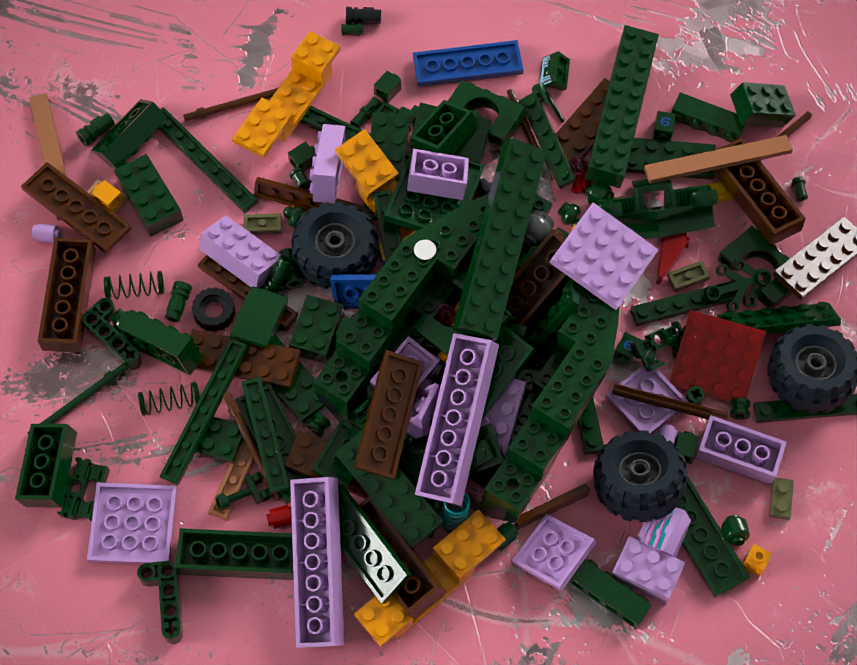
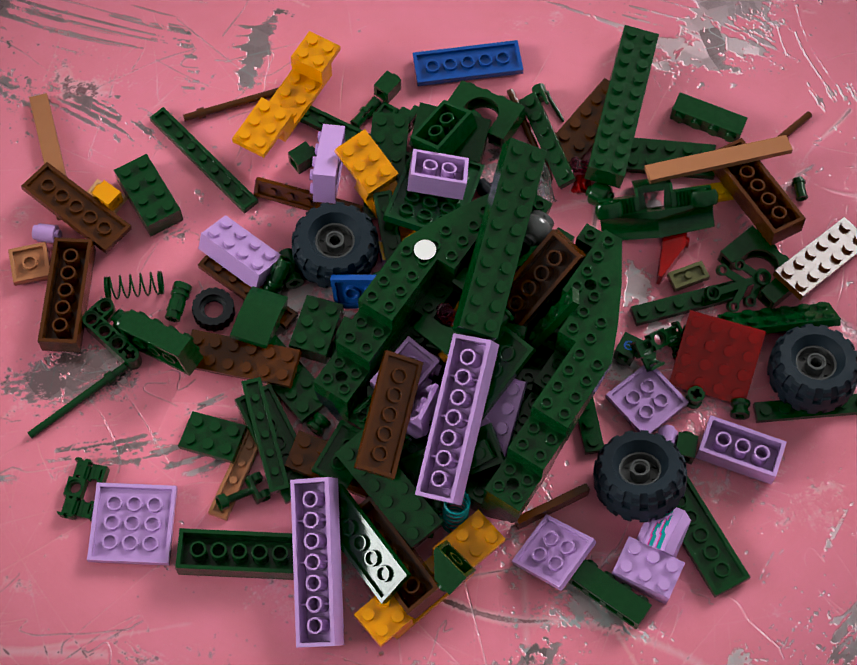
(29, 263): none -> nougat plate
(46, 465): dark green brick -> none
(96, 128): dark green axle -> none
(129, 133): dark green slope -> none
(166, 602): dark green beam -> none
(194, 388): dark green piece -> none
(204, 412): dark green tile -> none
(235, 412): reddish brown bar -> none
(263, 223): olive plate -> none
(279, 517): red brick -> none
(294, 214): dark green animal -> none
(300, 178): dark green bush -> none
(352, 29): dark green pin -> none
(367, 15): black axle -> none
(450, 568): none -> dark green slope
(471, 484): clear pink bush -> none
(509, 532): dark green brick -> none
(555, 70): dark green panel -> none
(569, 213): dark green animal -> none
(604, 256): lavender plate -> none
(664, 126): dark green brick -> none
(667, 402): reddish brown axle -> none
(735, 530): dark green head -> none
(756, 560): light orange brick -> none
(762, 104): dark green brick -> none
(781, 498): olive plate -> none

